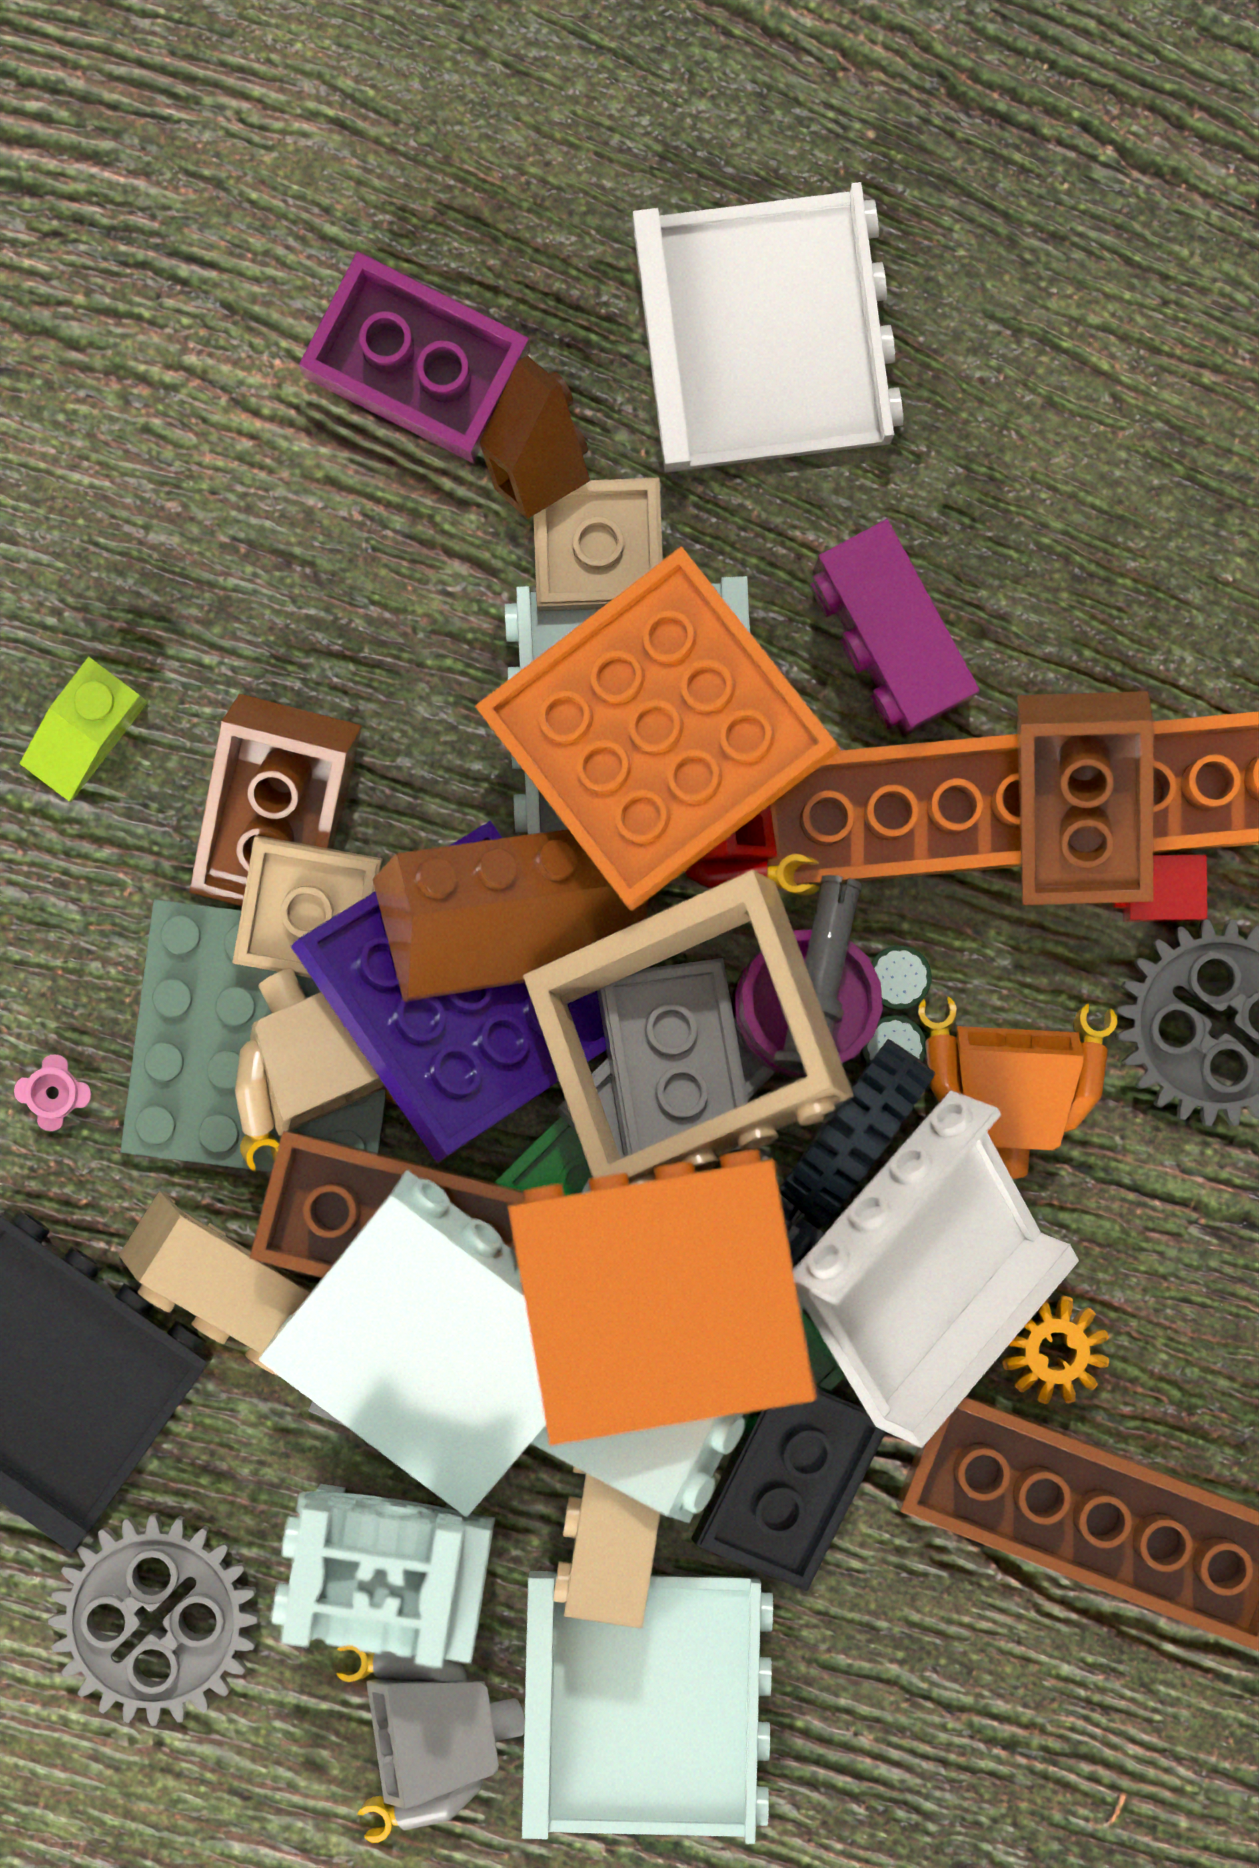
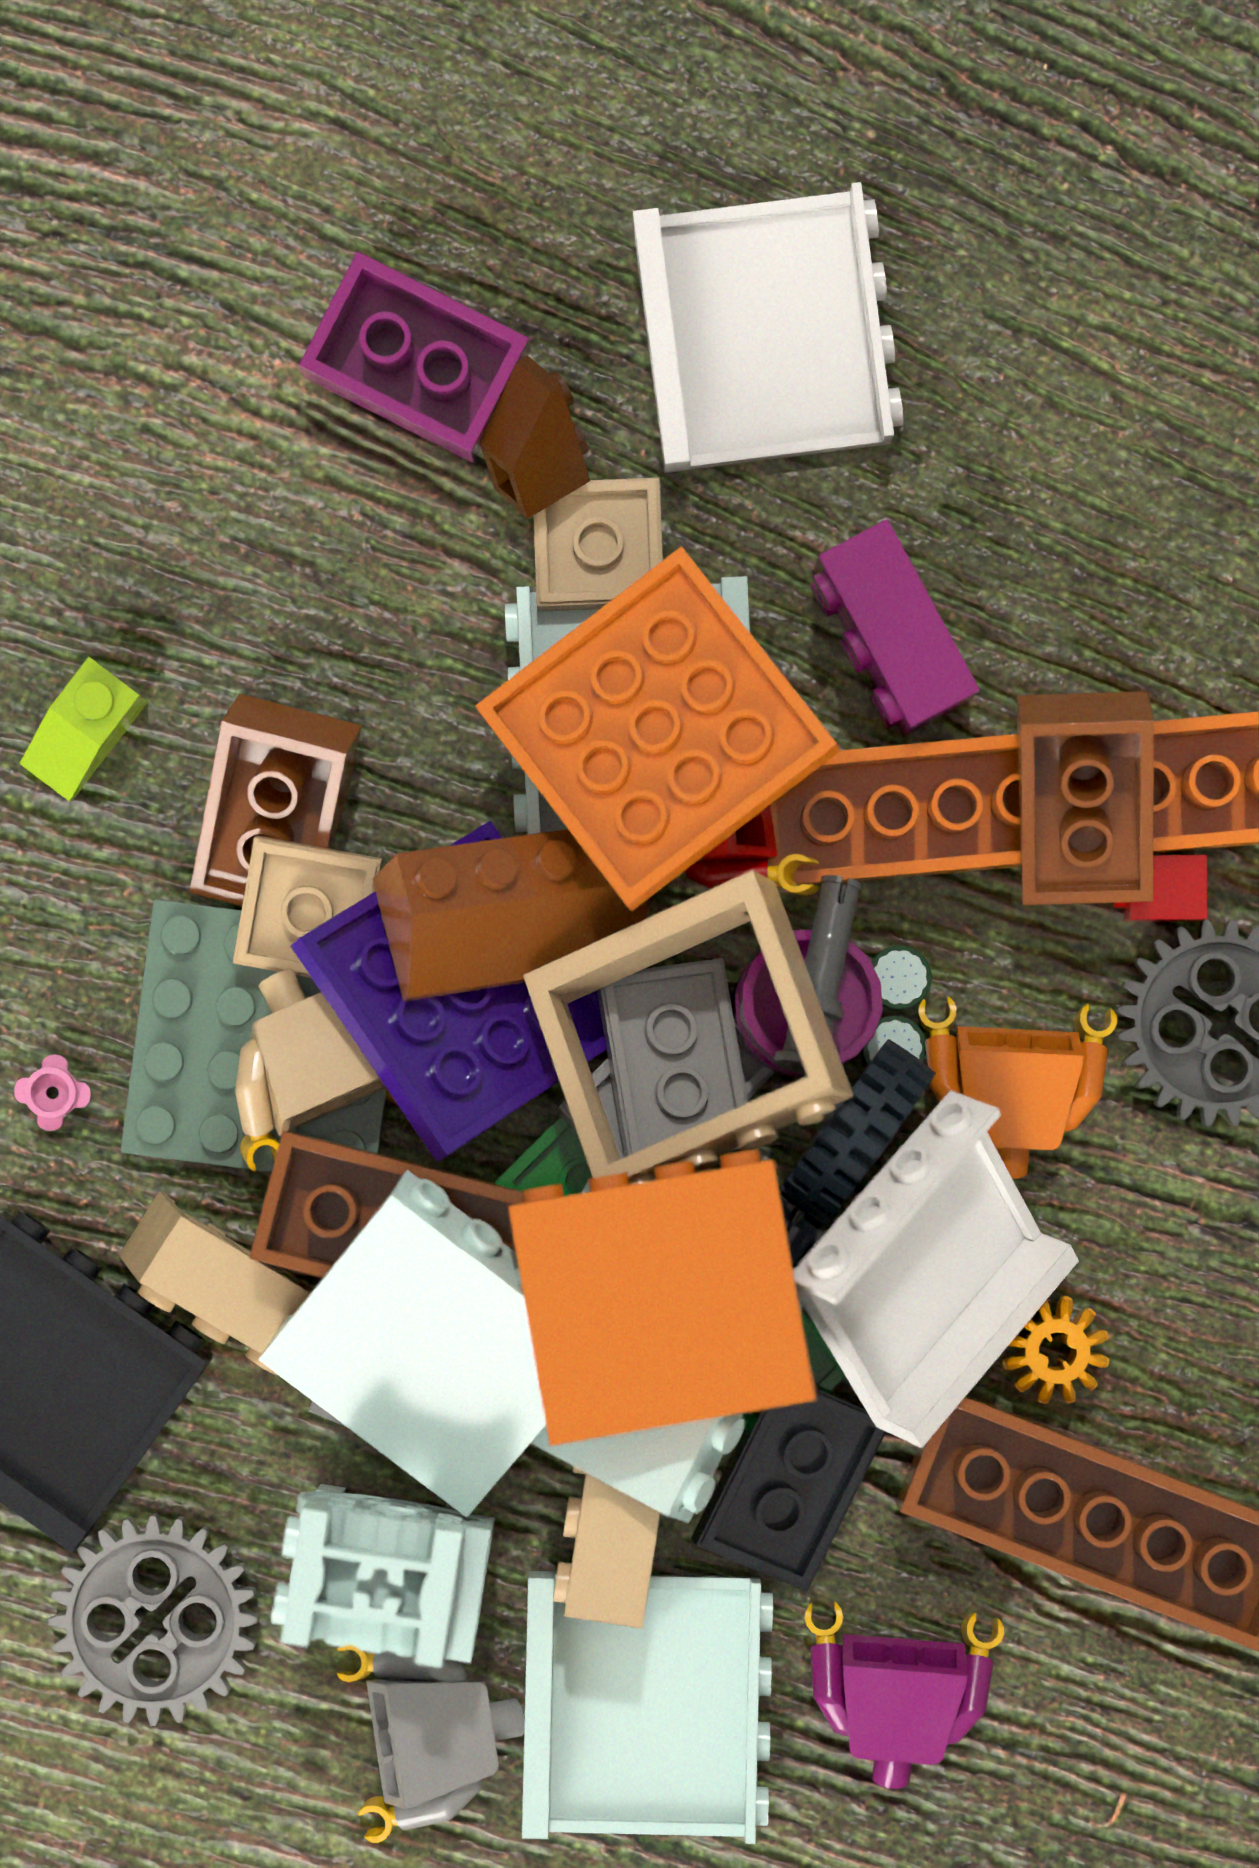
(900, 1695): none -> magenta torso

